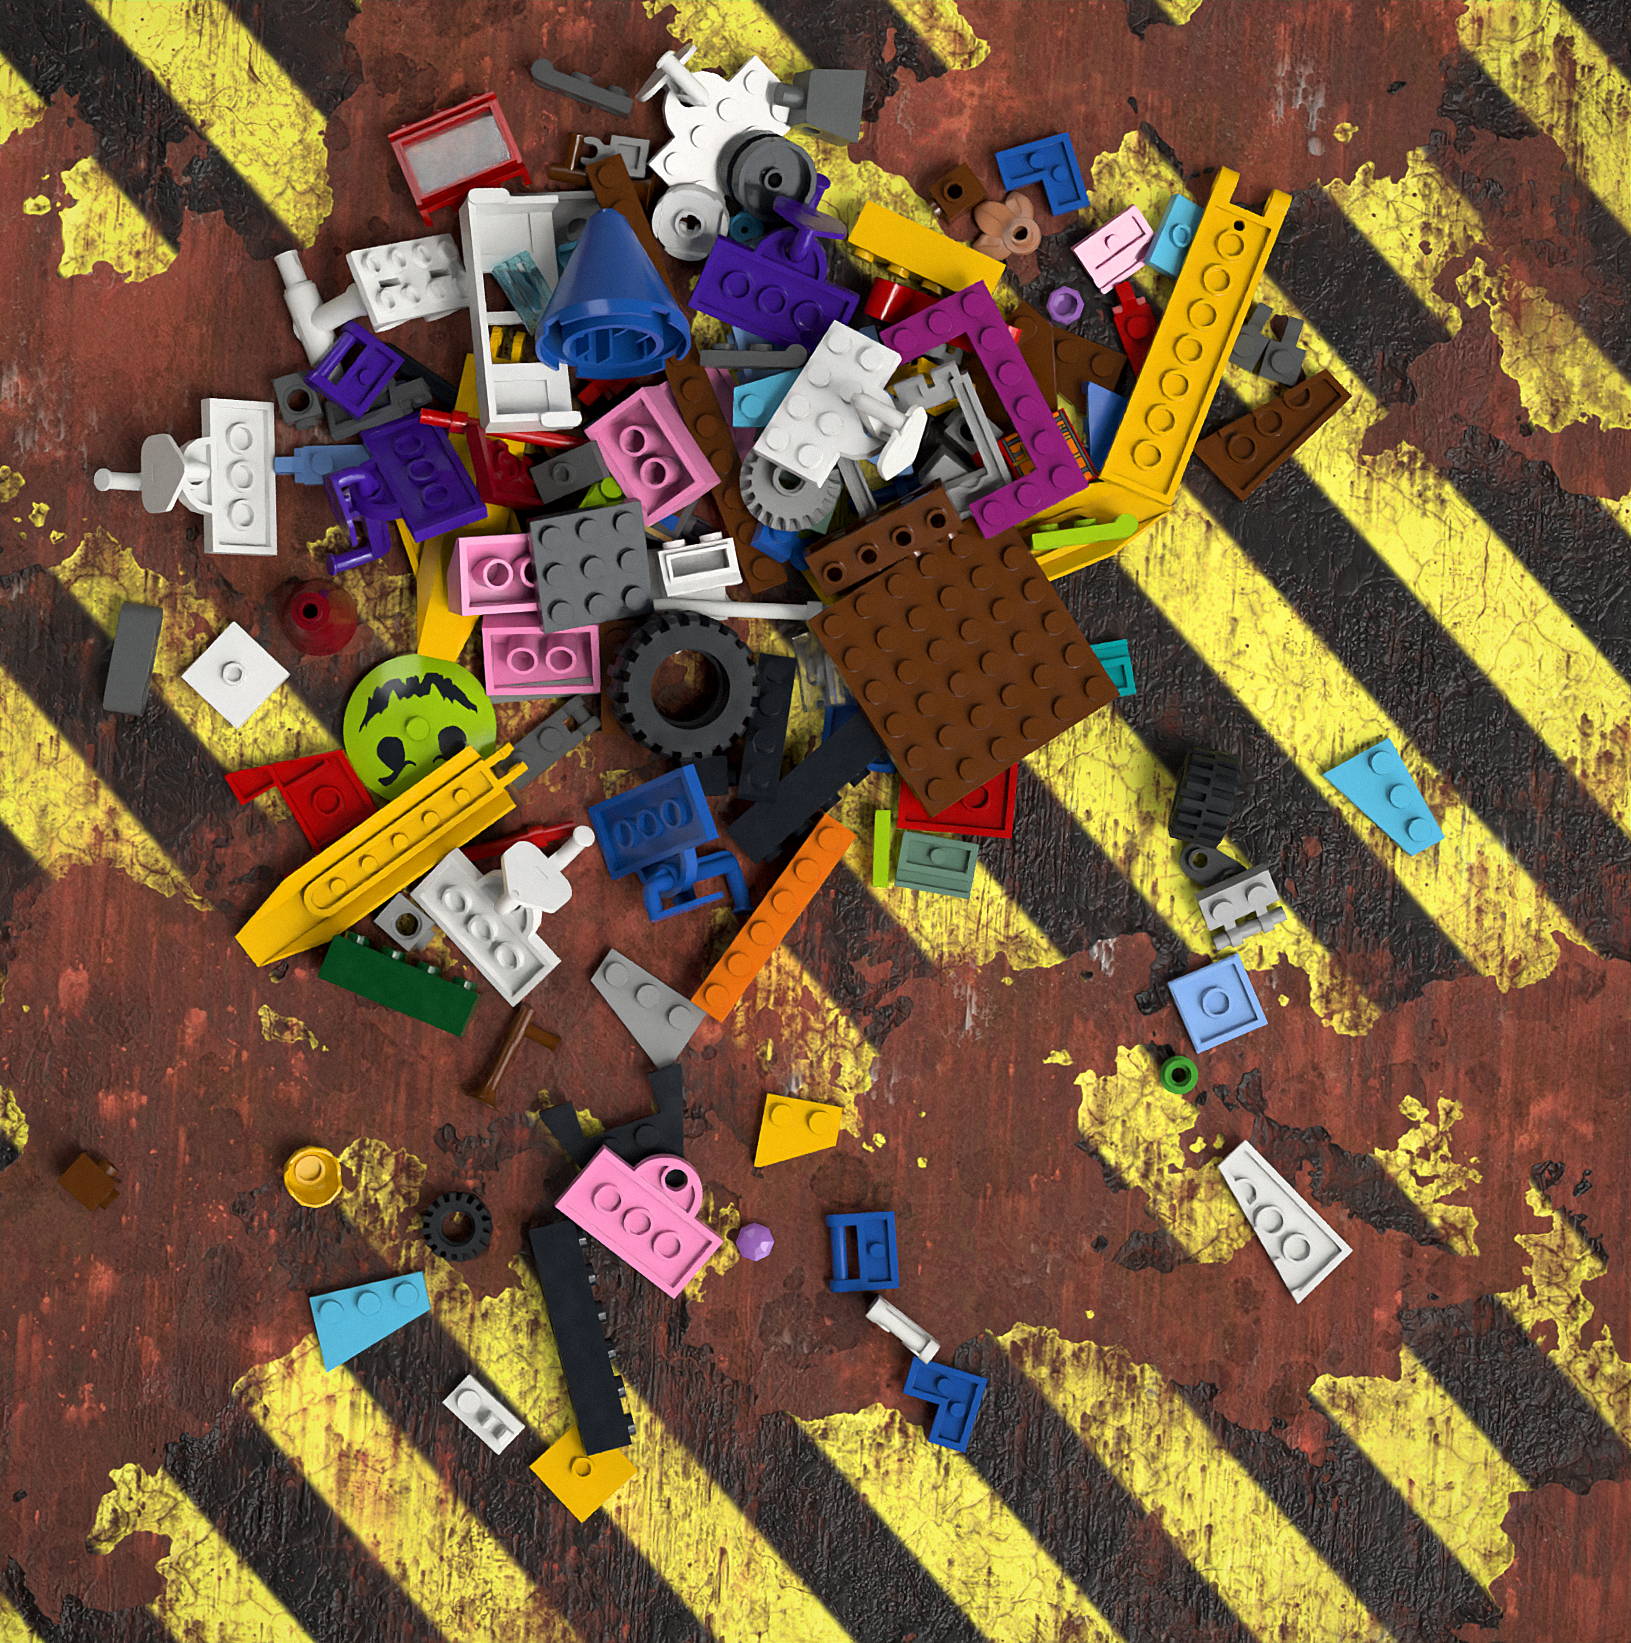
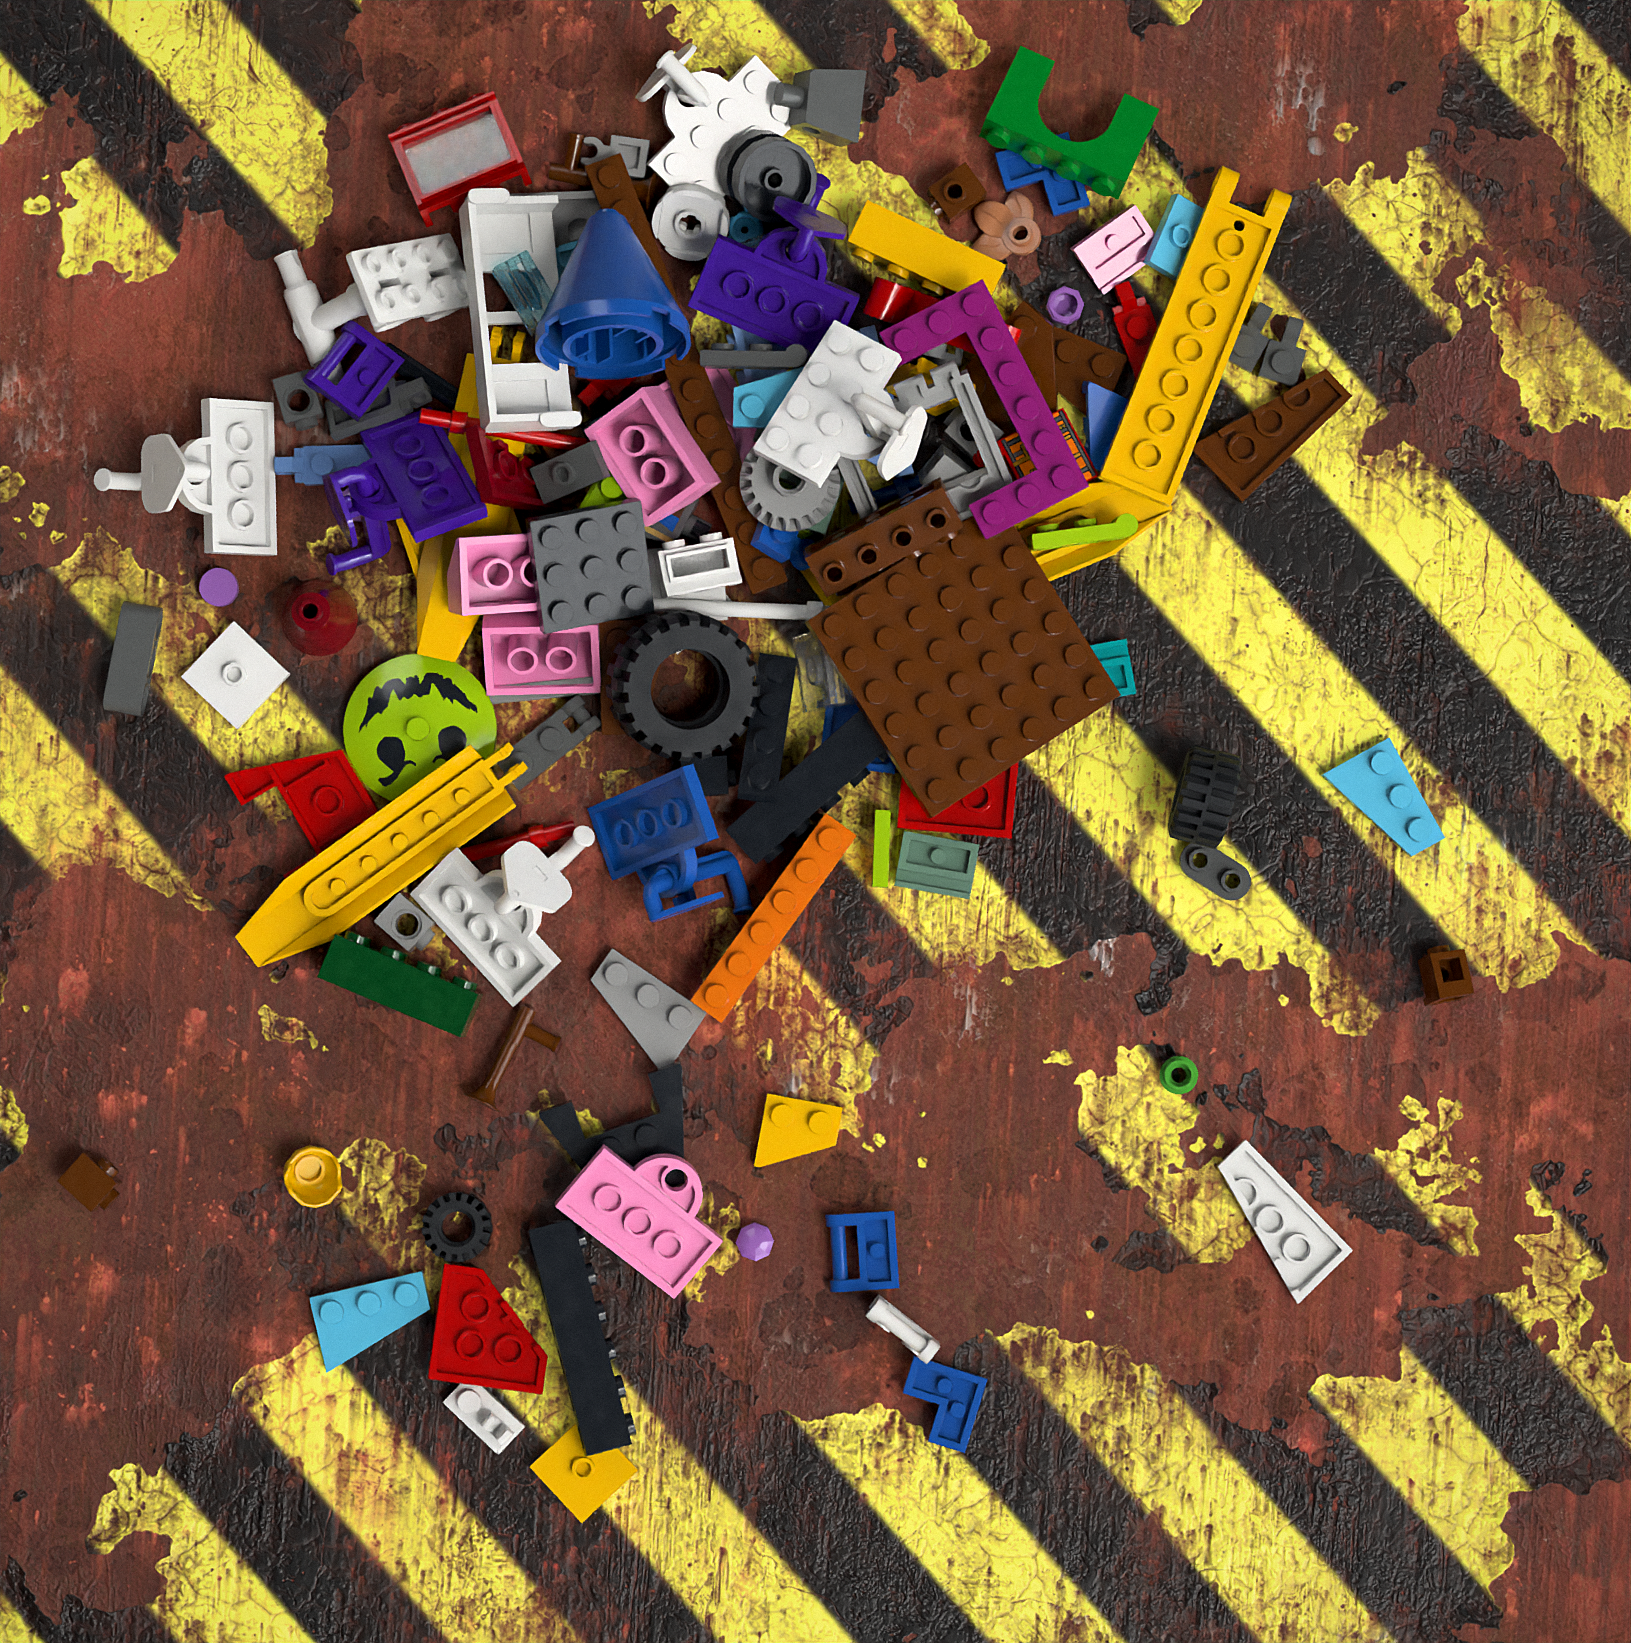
(219, 587): none -> medium lavender tile
(481, 1337): none -> red plate
(581, 89): dark grey plate -> none
(1098, 163): none -> green arch
(1217, 1003): light blue tile -> none
(1236, 898): light grey plate -> none
(1456, 975): none -> reddish brown brick

